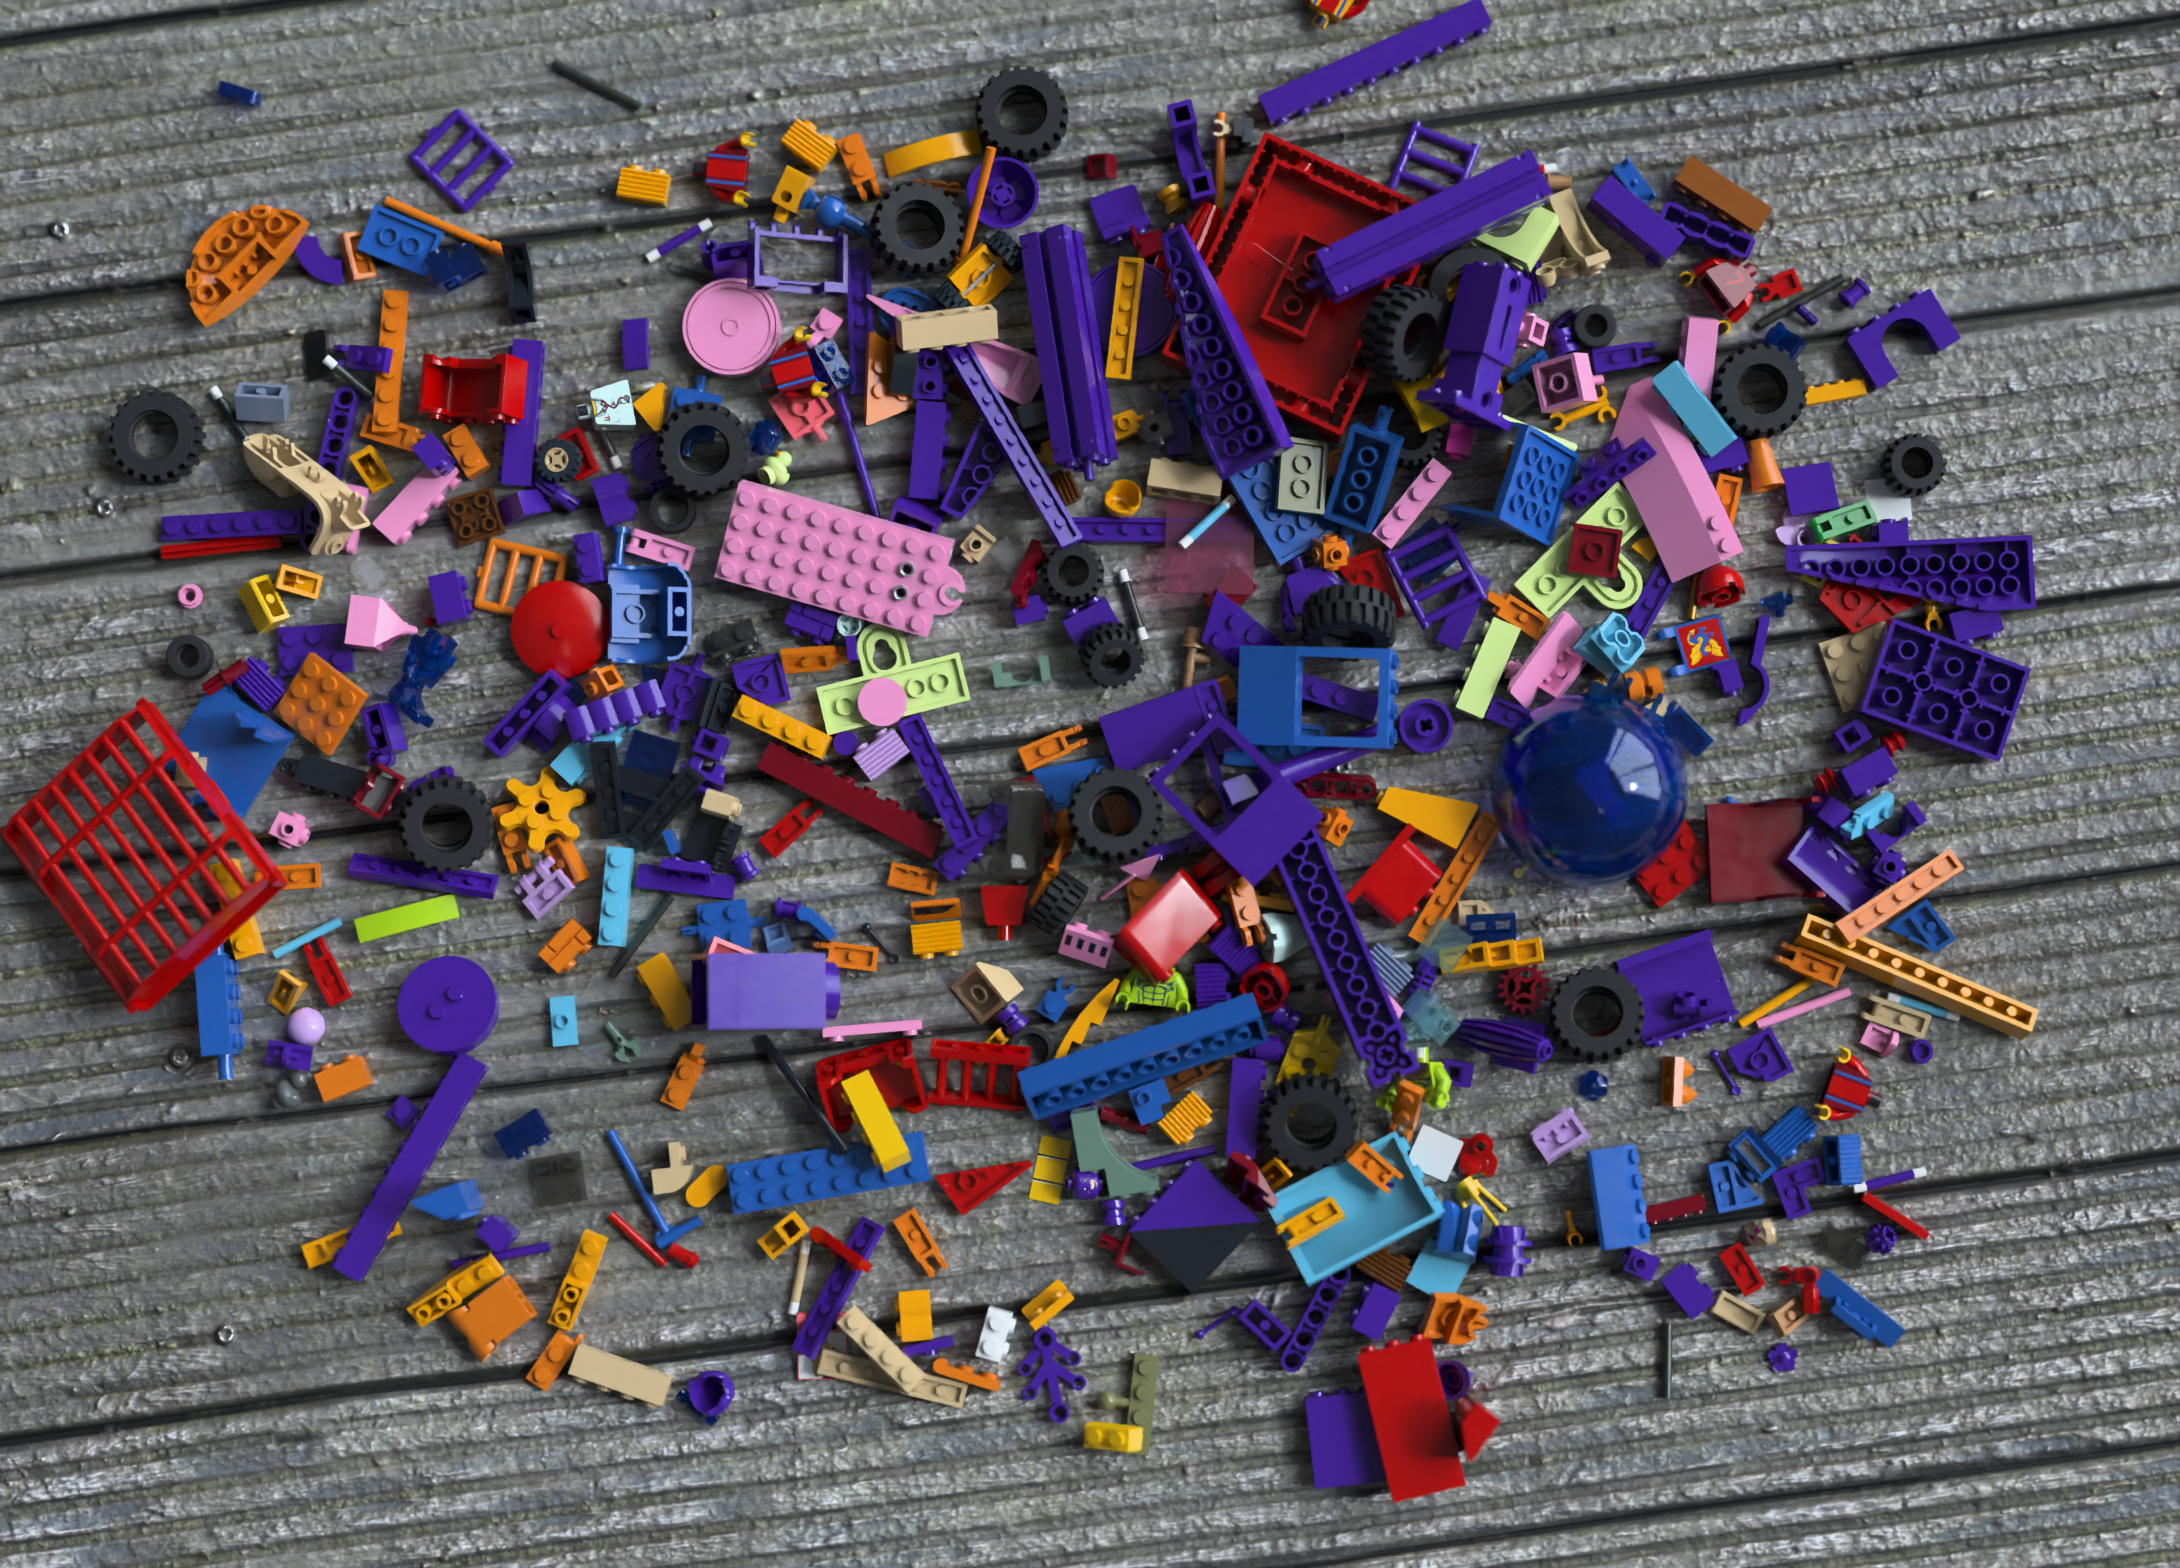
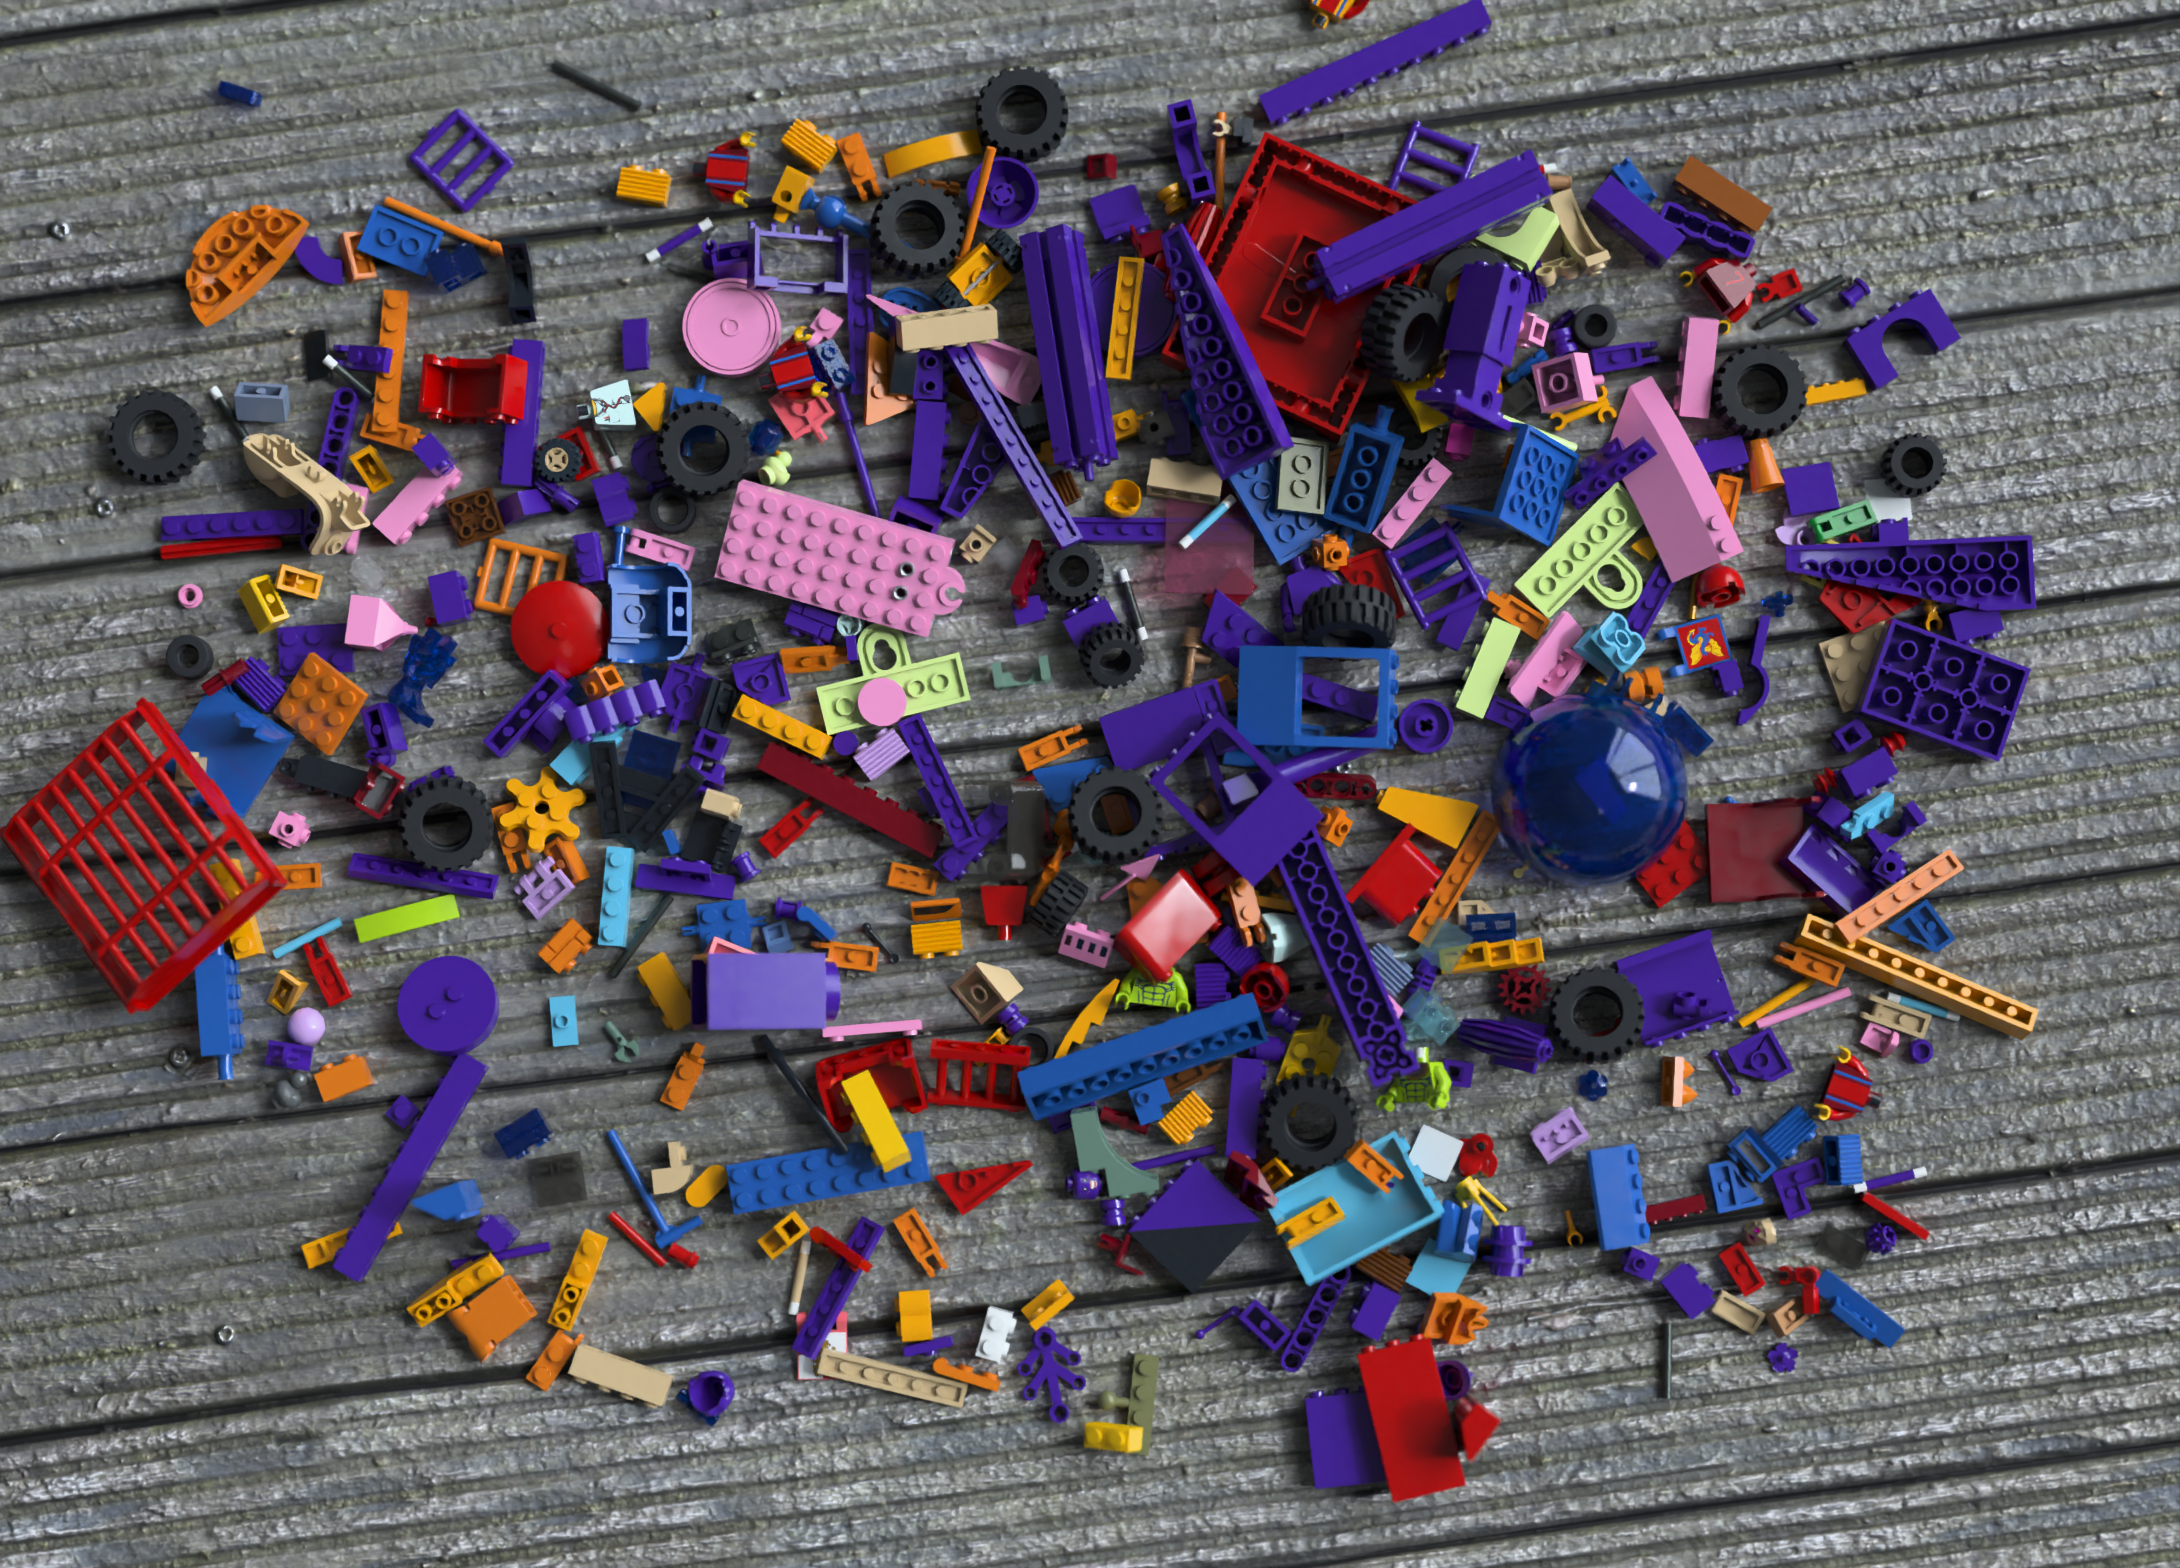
(467, 452): orange brick -> none
(880, 1350): tan brick -> none
(1050, 1169): yellow sticker -> none
(1054, 1003): blue plate -> none
(1406, 1108): orange hinge -> none
(1594, 551): dark red plate -> none
(1694, 409): medium azure brick -> none
(1785, 340): clear blue bracket -> none

